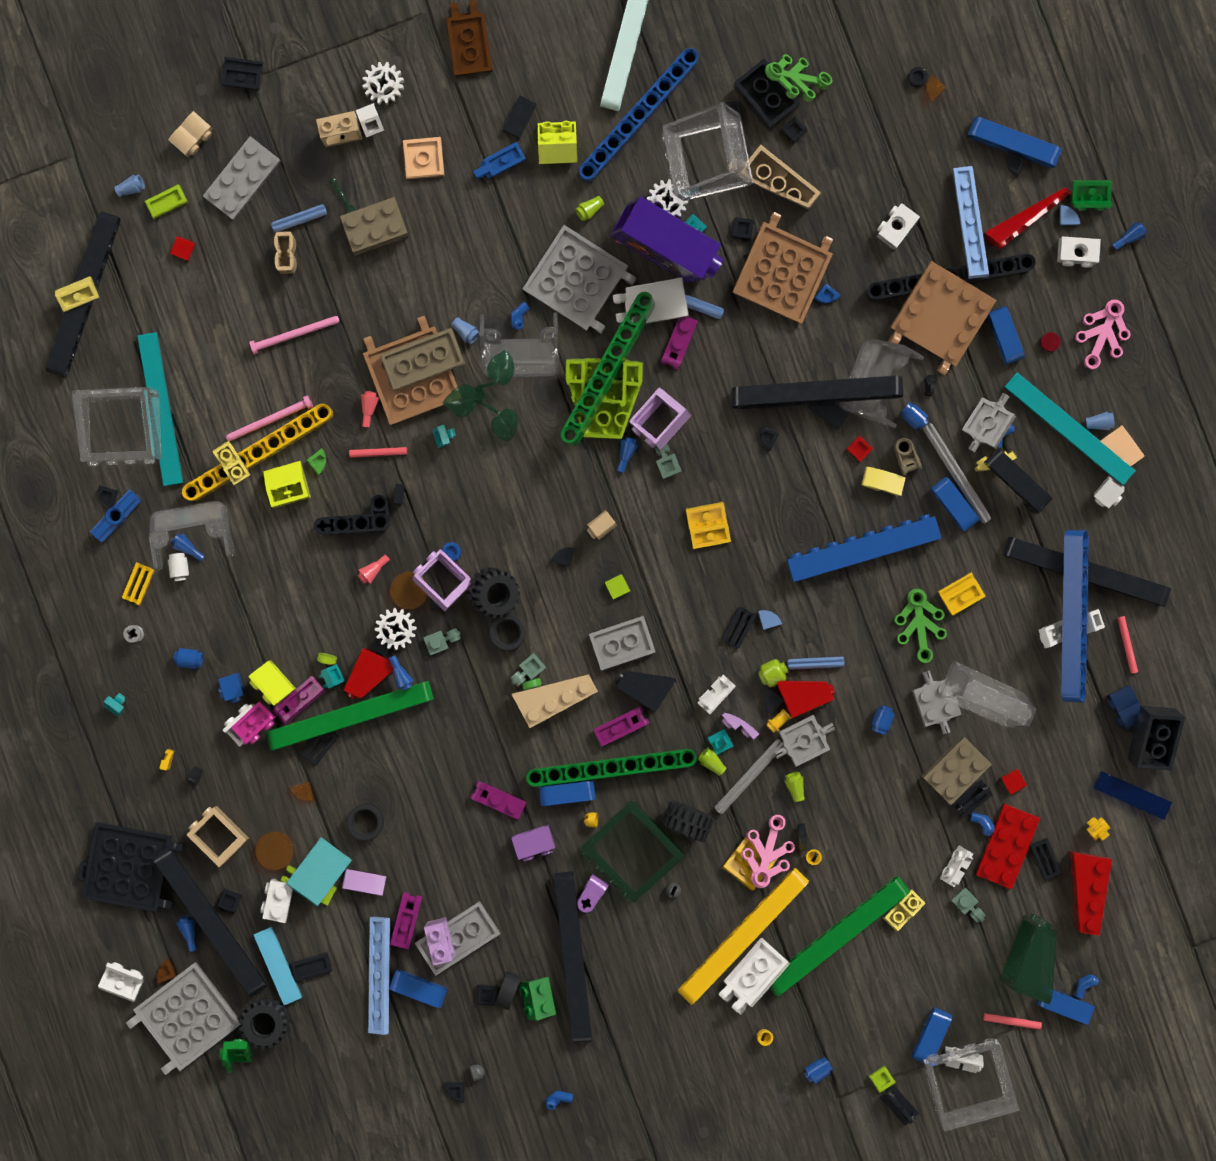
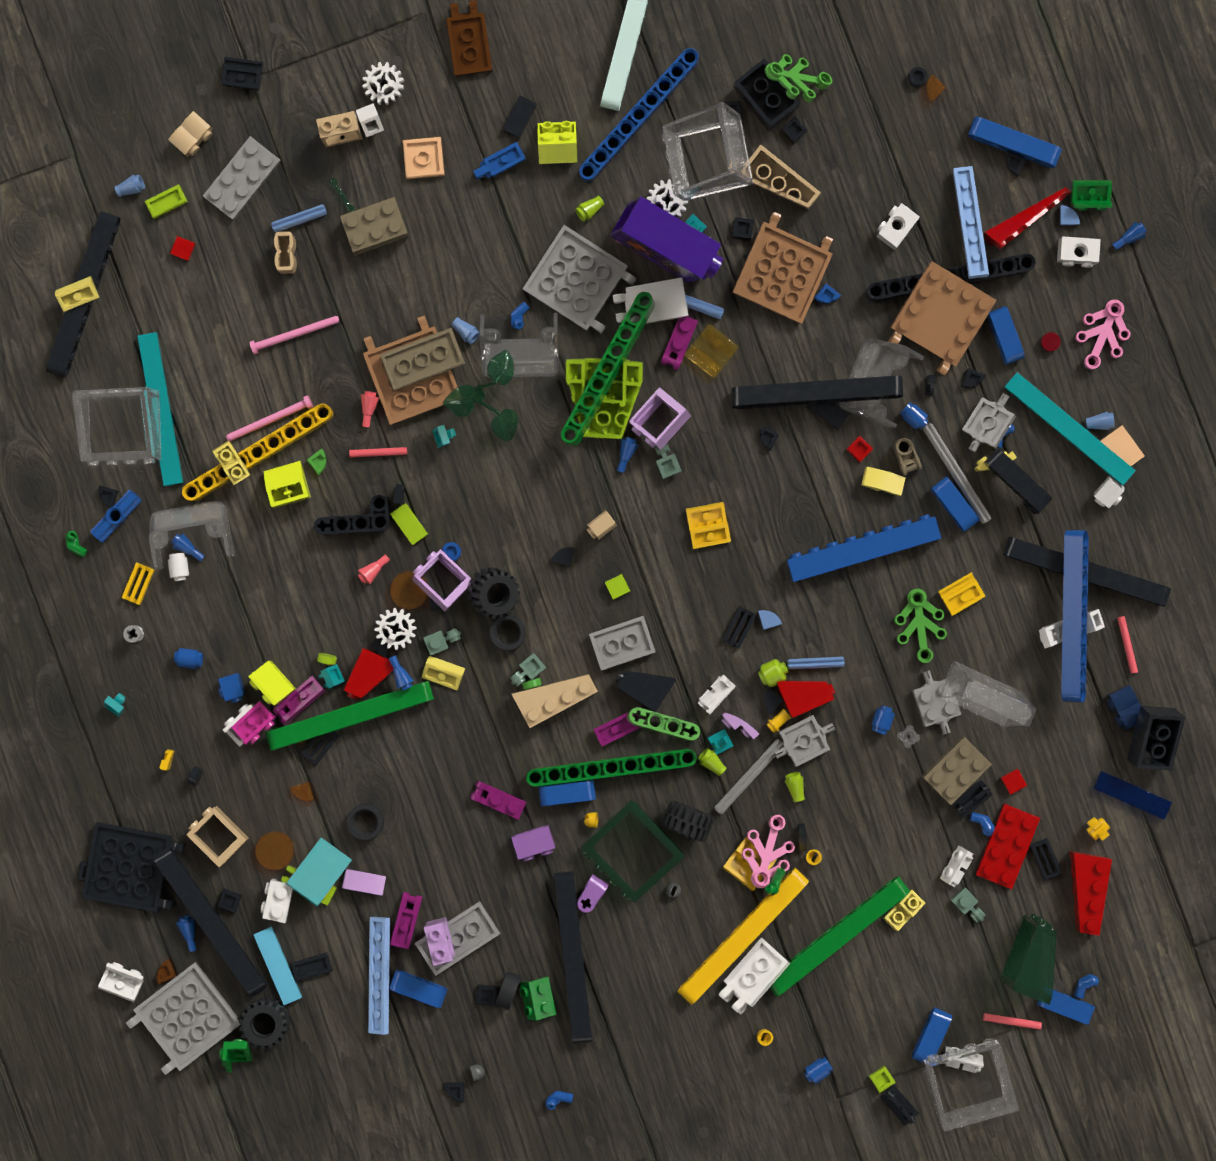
(73, 544): none -> green arm
(409, 524): none -> lime tile
(443, 672): none -> light yellow slope
(663, 724): none -> bright green beam
(712, 350): none -> clear yellow slope
(774, 885): none -> green arm
(913, 736): none -> clear plate
(972, 378): none -> black tile

